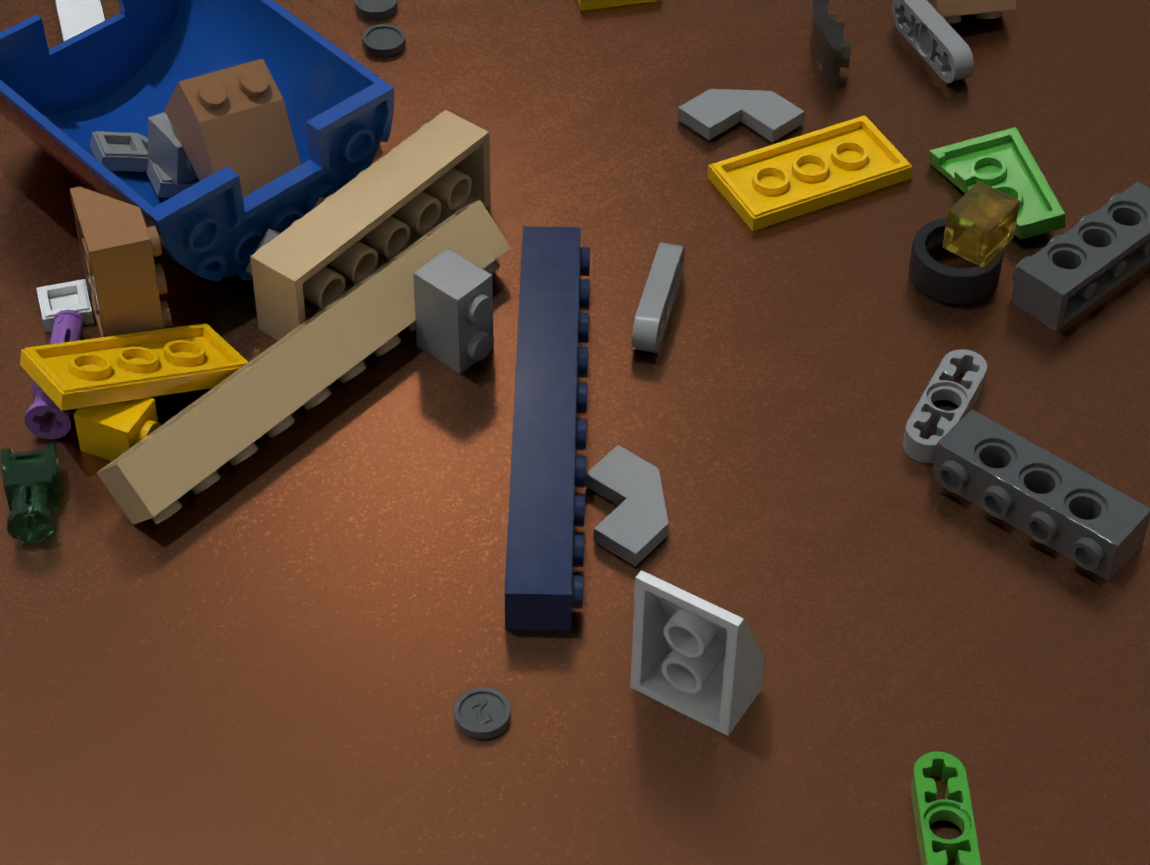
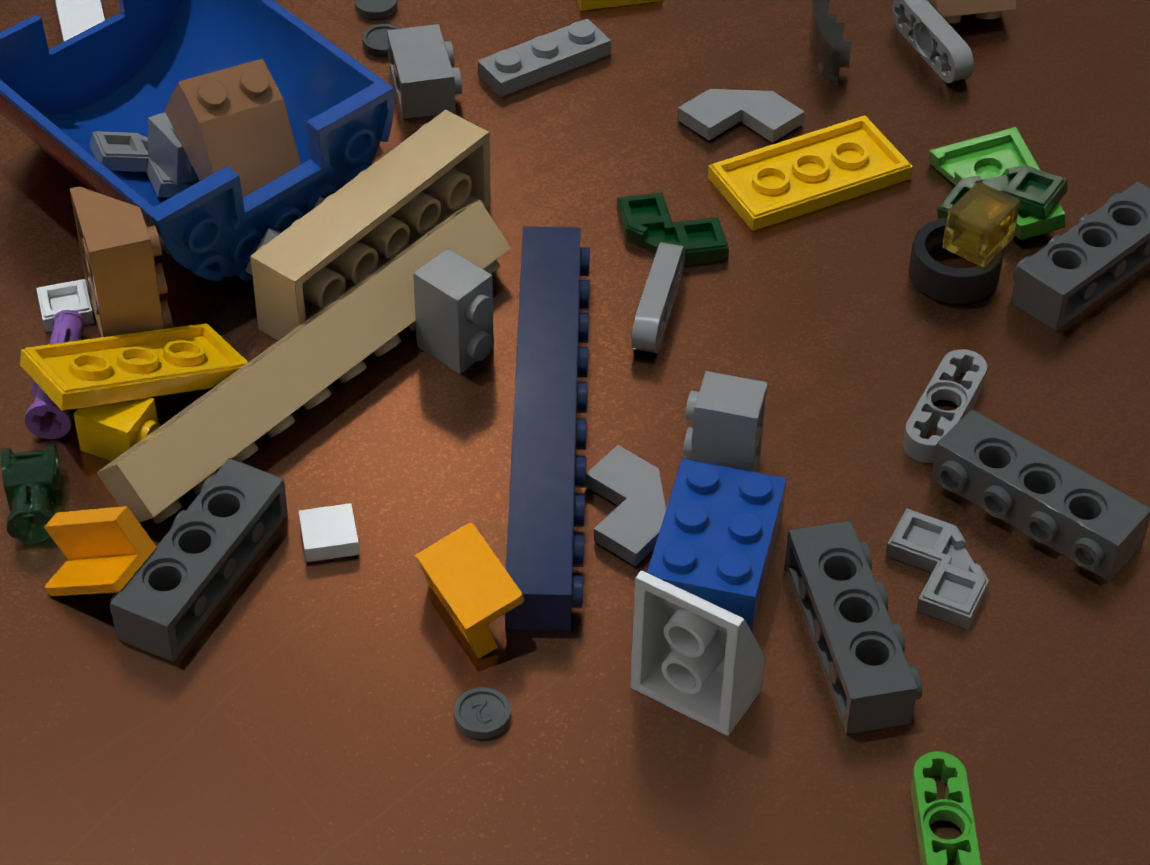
(101, 550): none -> light orange panel
(199, 559): none -> dark grey brick
(328, 532): none -> white tile
(423, 71): none -> light grey brick
(470, 584): none -> light orange panel
(544, 57): none -> light grey plate
(648, 223): none -> dark green tile
(720, 535): none -> blue brick
(726, 421): none -> light grey brick
(851, 627): none -> dark grey brick
(938, 547): none -> light grey tile
(1035, 189): none -> dark green tile

